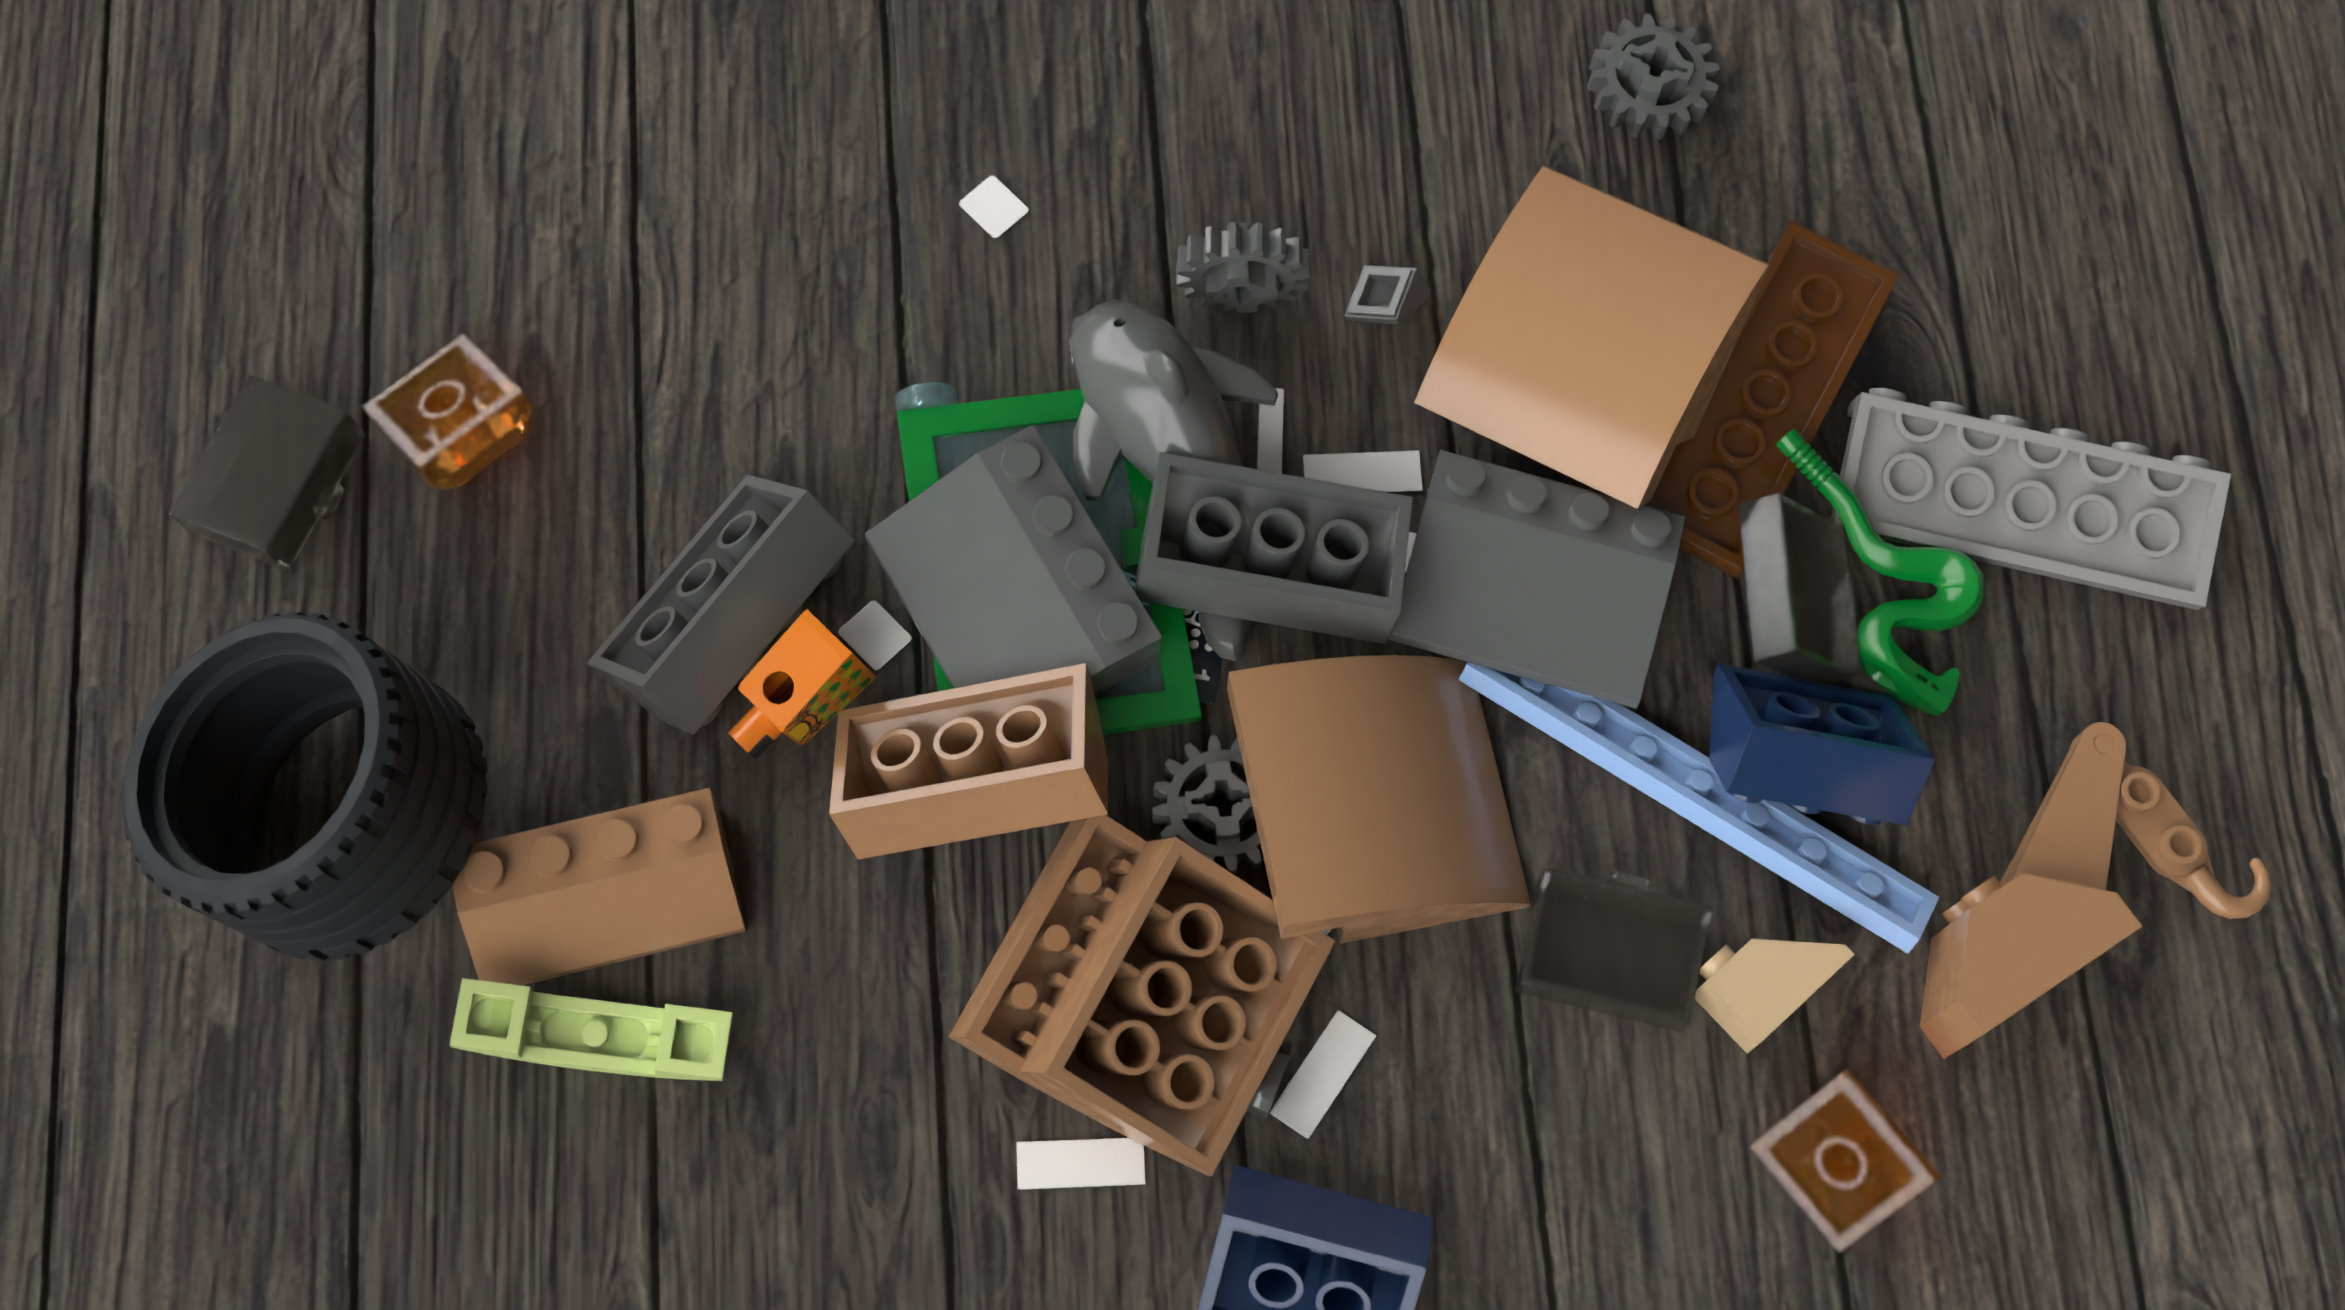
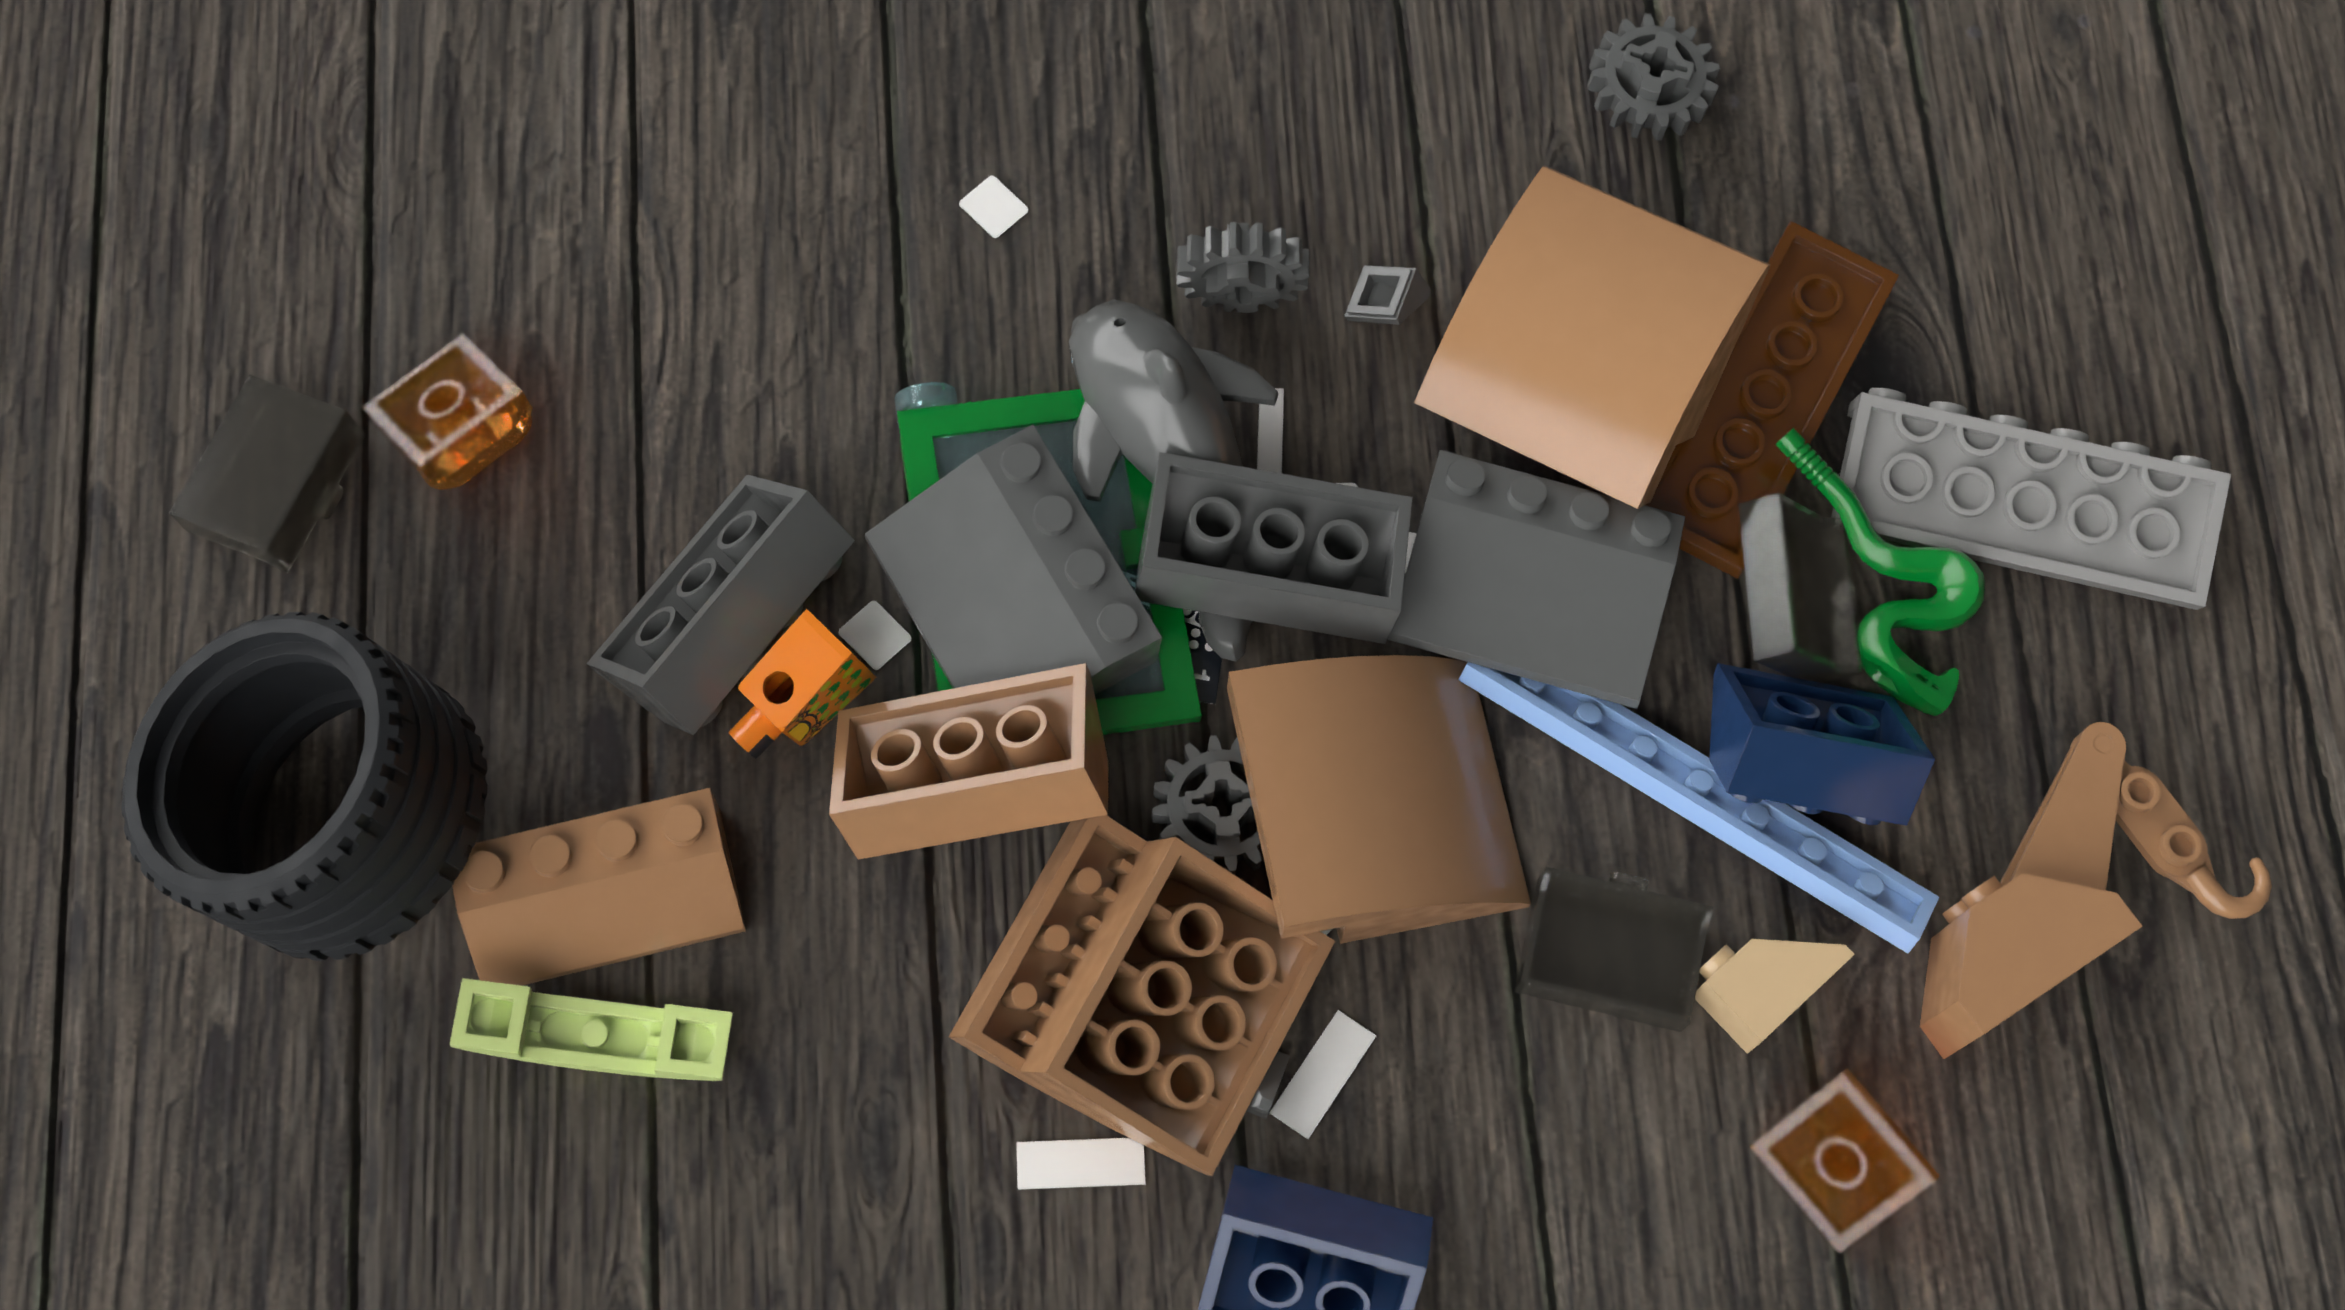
(1370, 470): white sticker -> none

